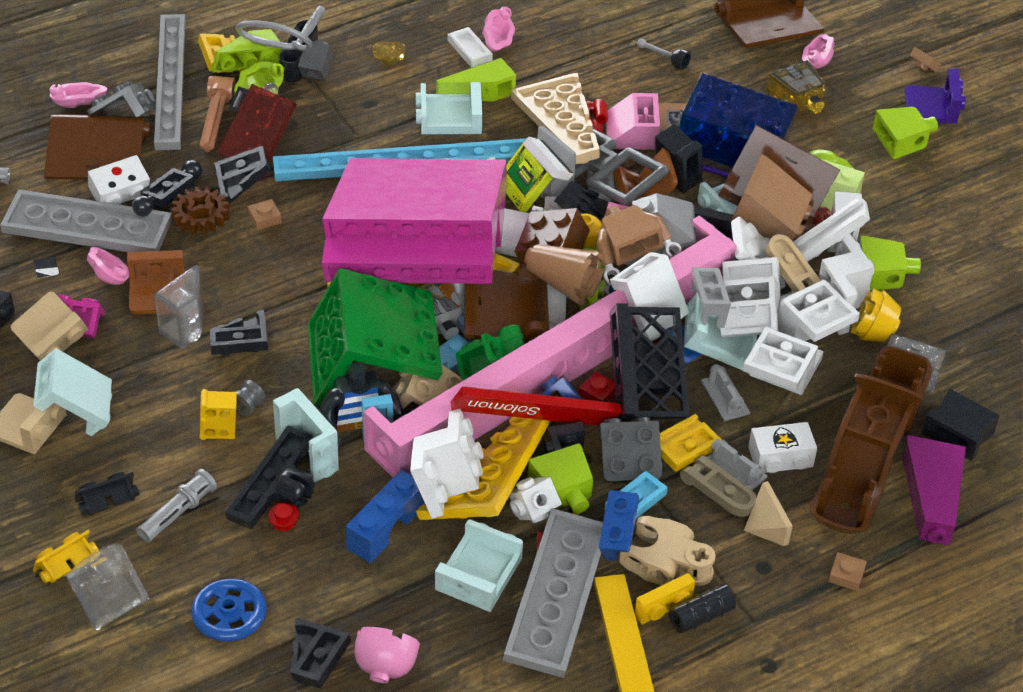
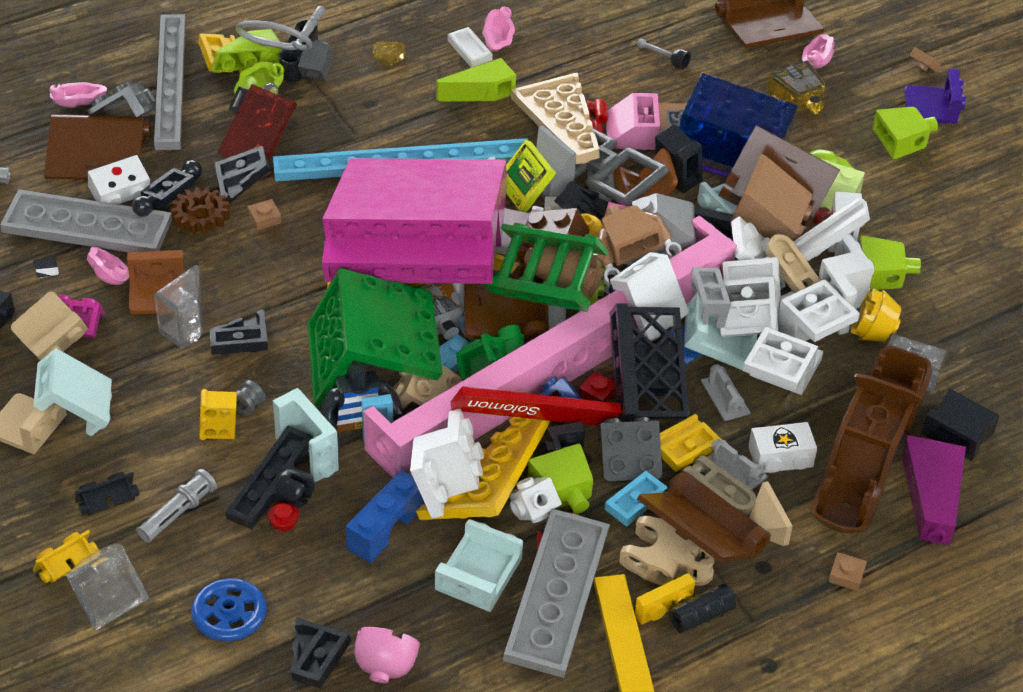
(220, 92): nougat axle -> none
(450, 112): light aqua panel -> none
(548, 158): white tile -> none
(548, 291): none -> green fence
(618, 524): blue bracket -> none
(707, 519): none -> reddish brown door

